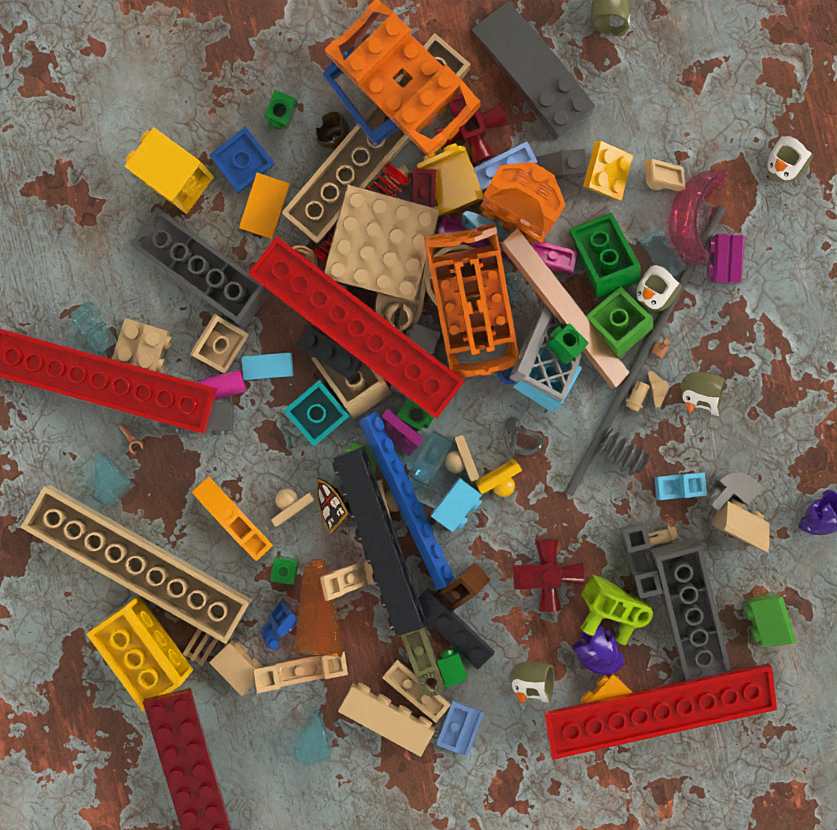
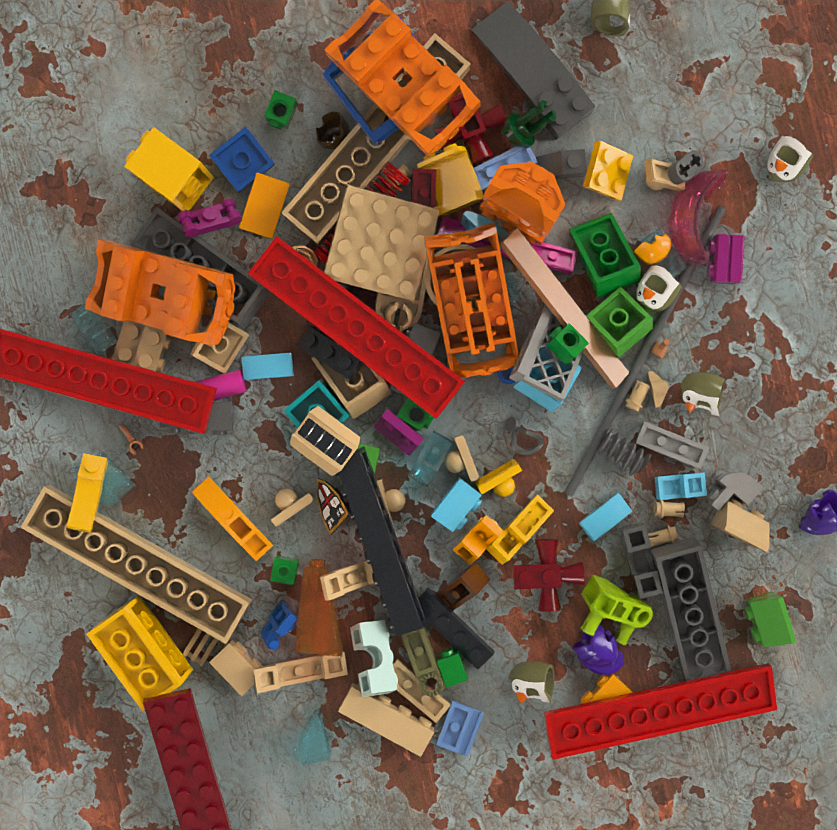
(87, 493): none -> yellow slope
(130, 284): none -> orange piece
(209, 218): none -> magenta plate
(325, 441): none -> tan slope
(374, 638): none -> light aqua arch
(406, 499): blue plate -> none
(477, 539): none -> light orange brick
(520, 529): none -> yellow slope
(521, 129): none -> dark green piece
(605, 517): none -> medium azure slope
(654, 252): none -> light orange hair
(668, 509): none -> tan pin
(671, 445): none -> light grey plate
(683, 164): none -> dark grey beam

